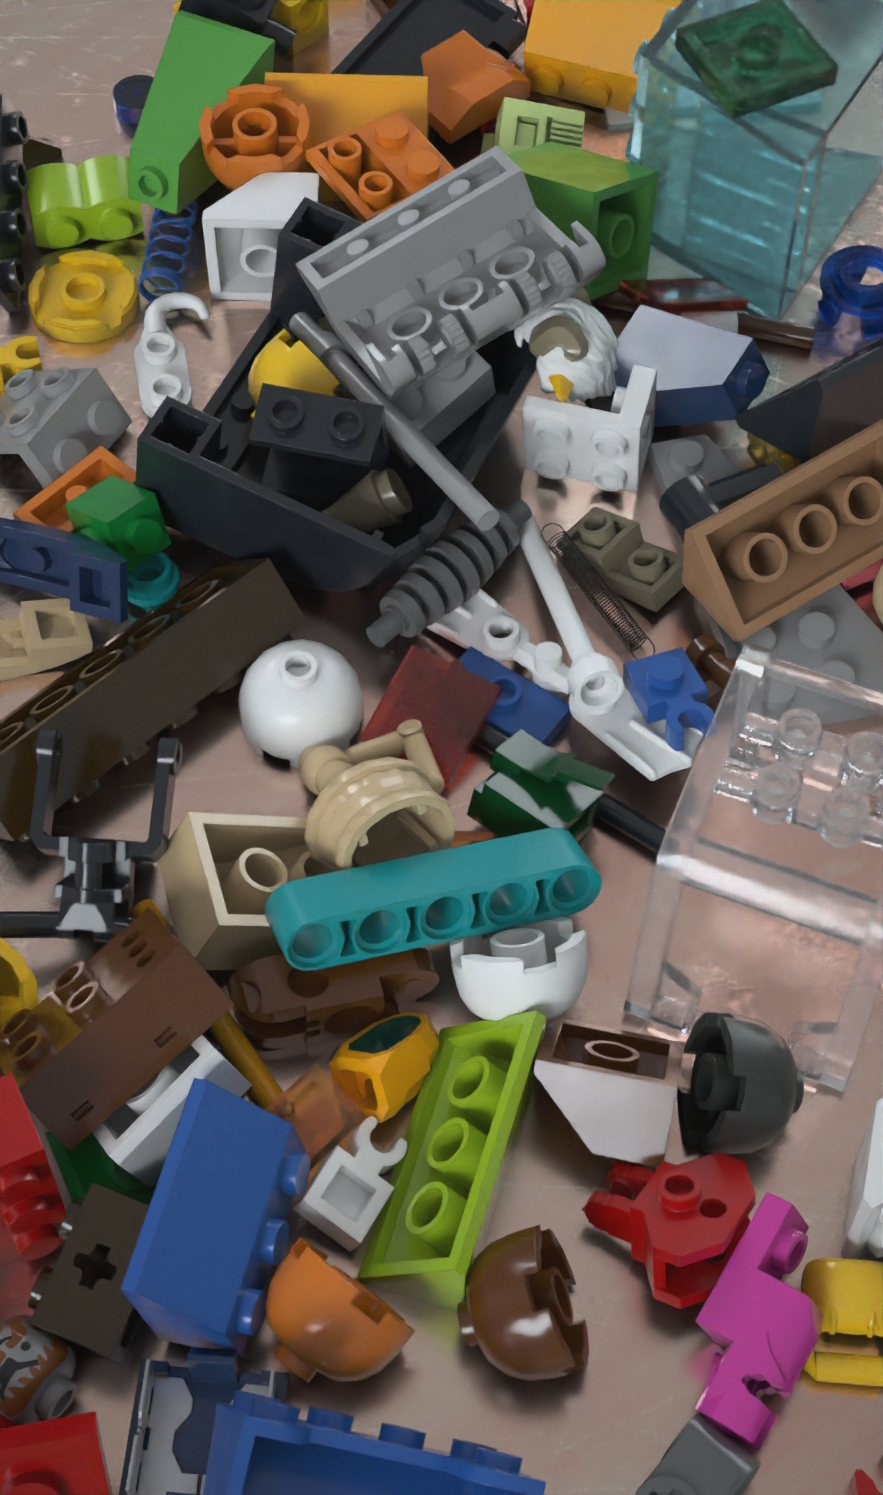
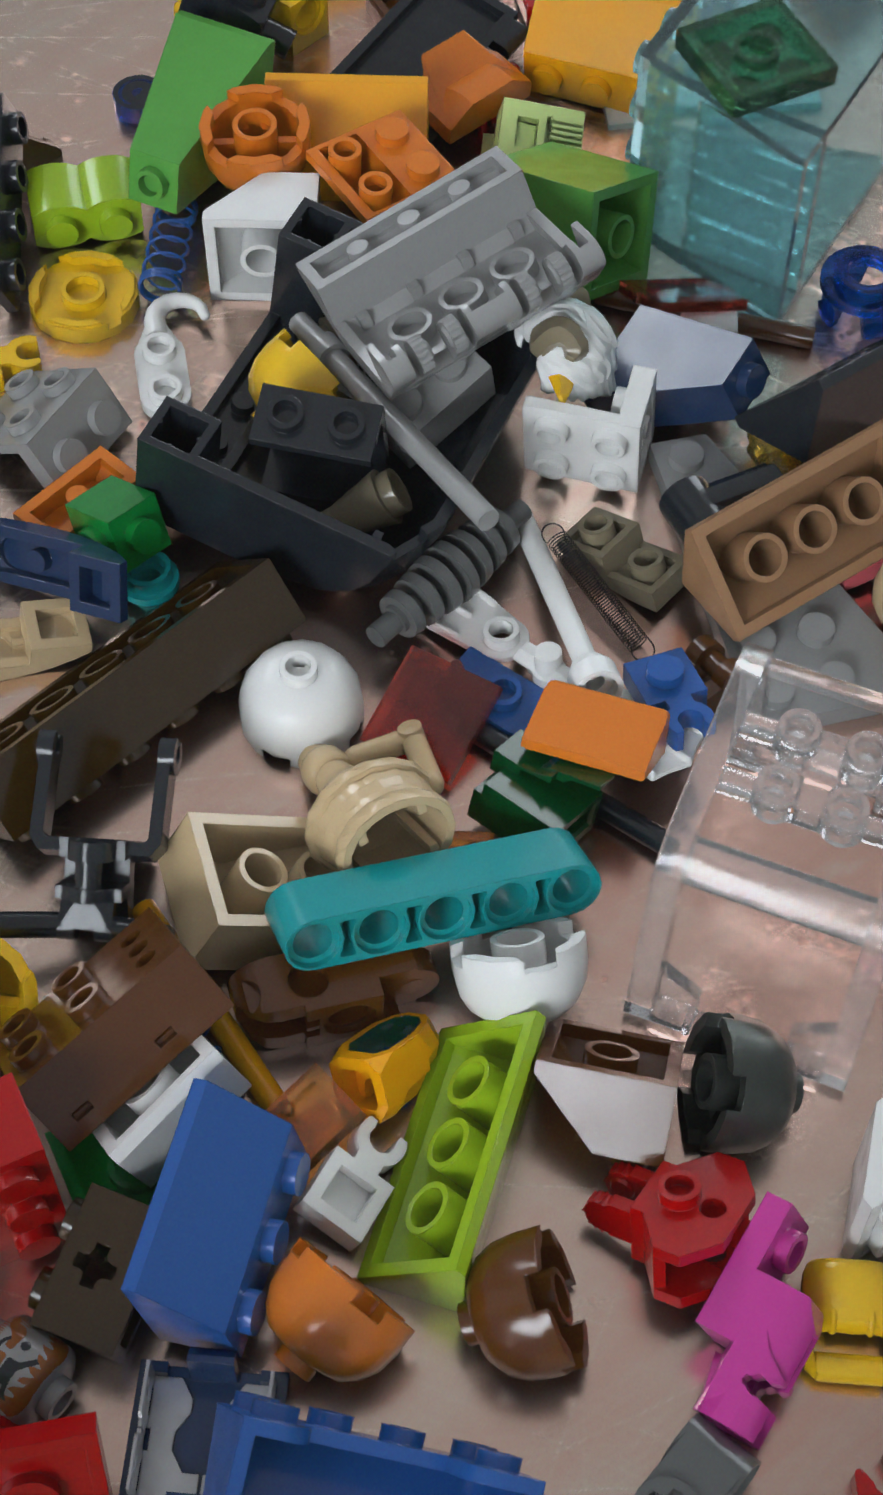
(597, 730): none -> orange slope

